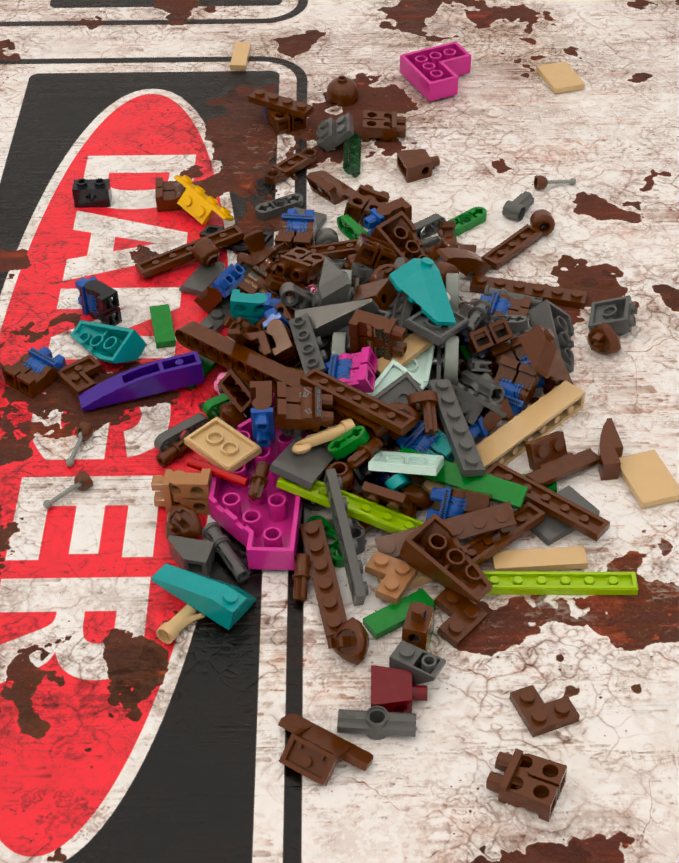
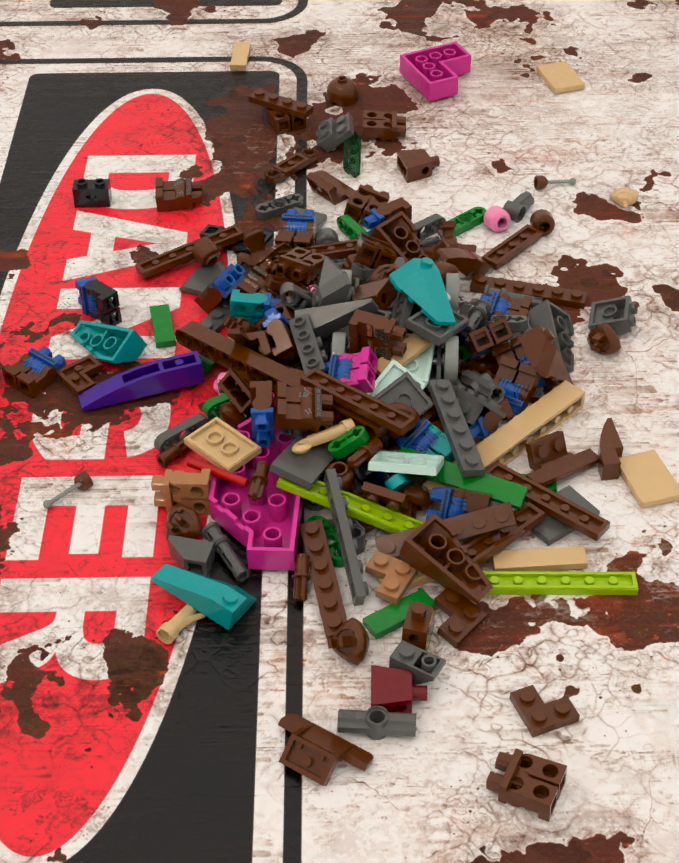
(83, 432): hinge -> none
(198, 203): yellow bracket -> none
(427, 402): reddish brown piece -> none
(478, 364): dark grey piece -> none
(496, 219): none -> bright pink head
(625, 196): none -> tan piece

